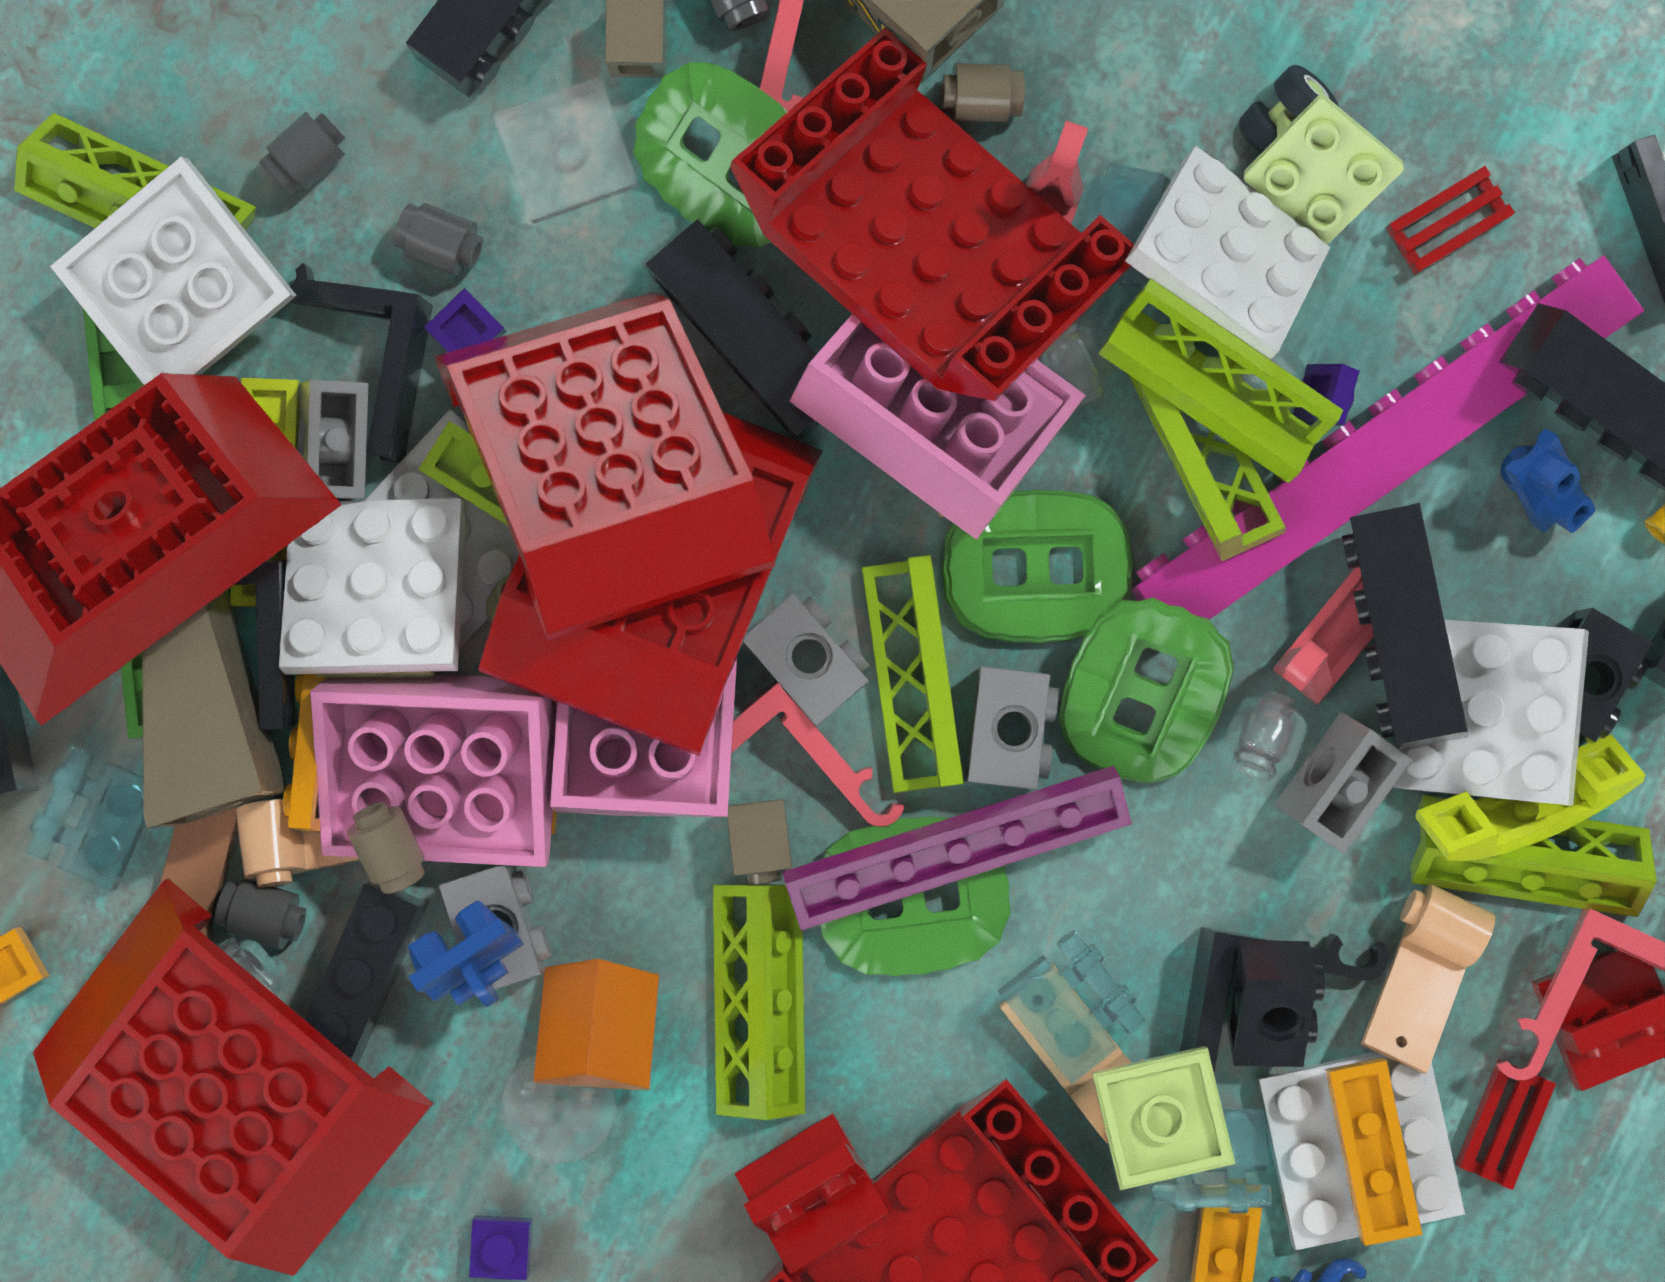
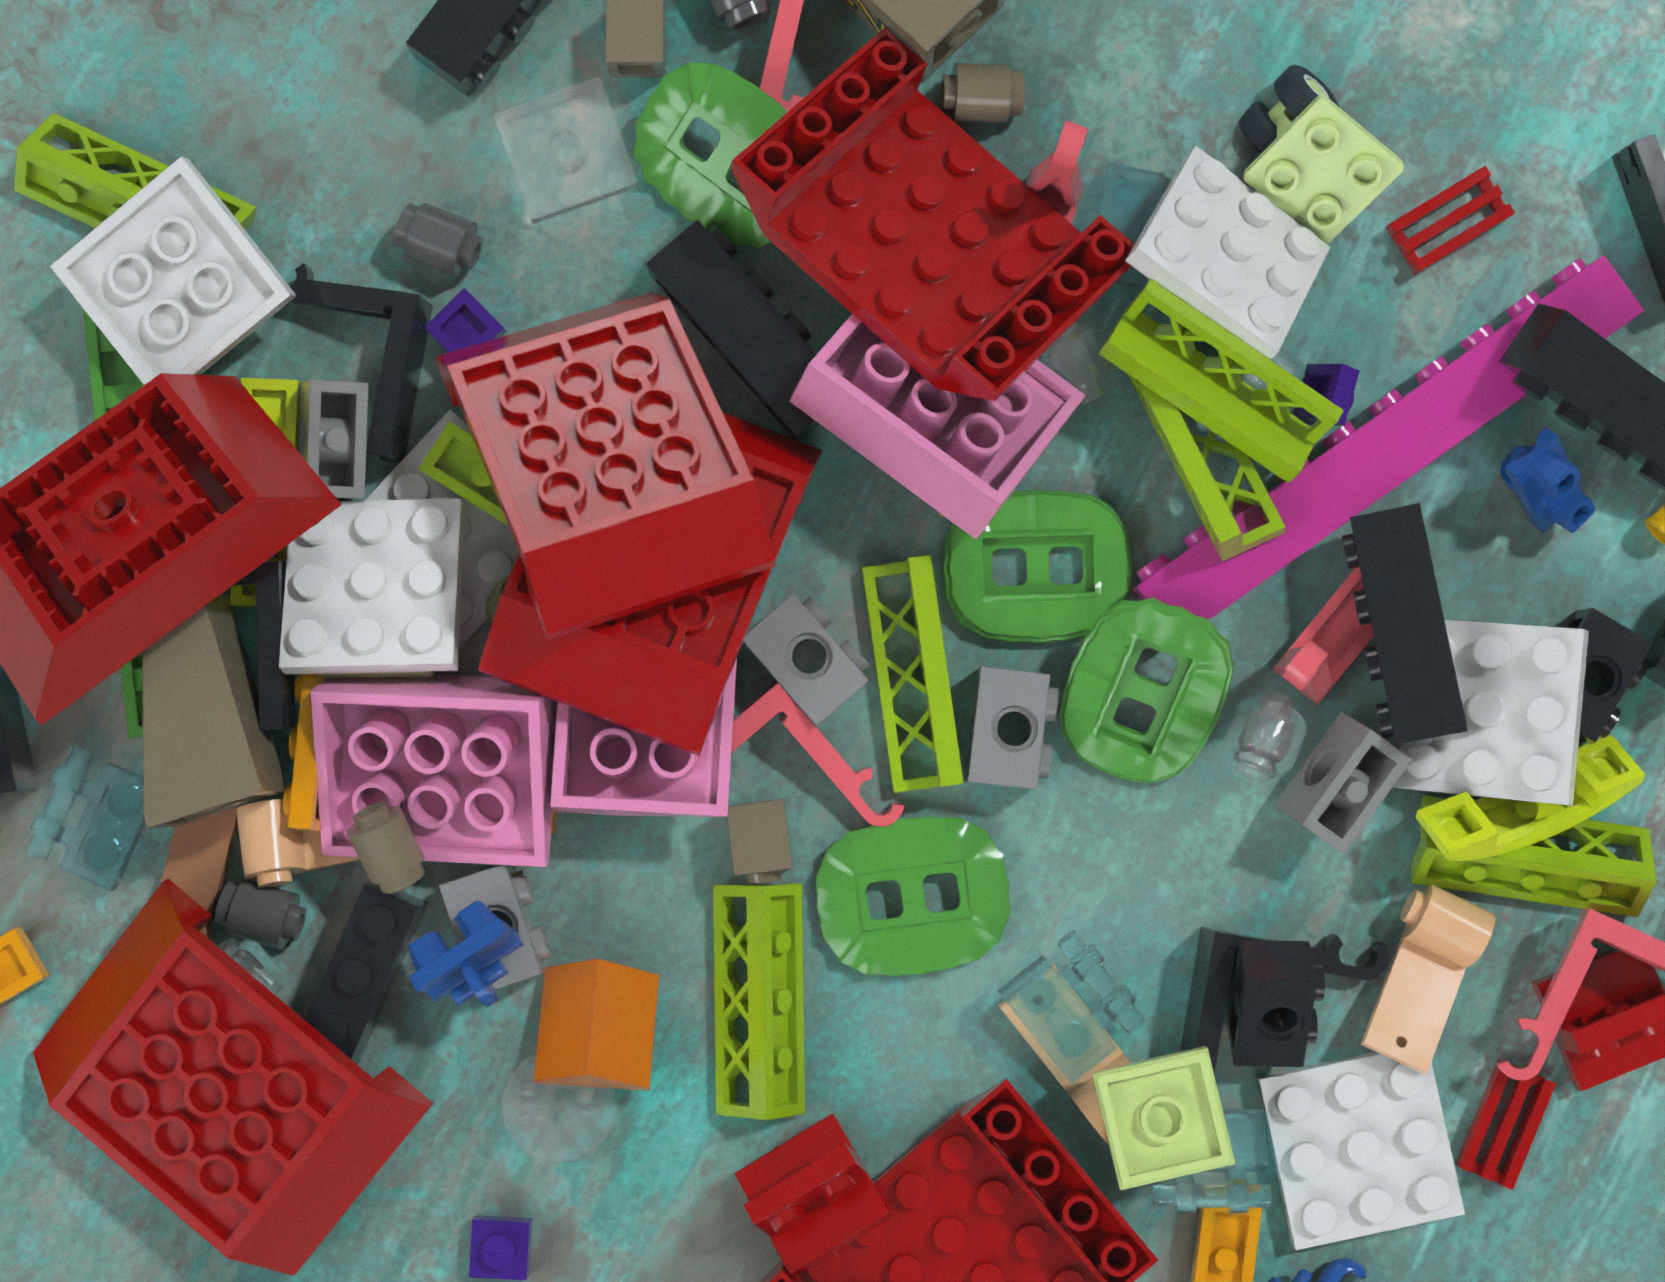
(303, 152): dark grey brick -> none
(957, 847): magenta plate -> none
(1373, 1151): light orange plate -> none

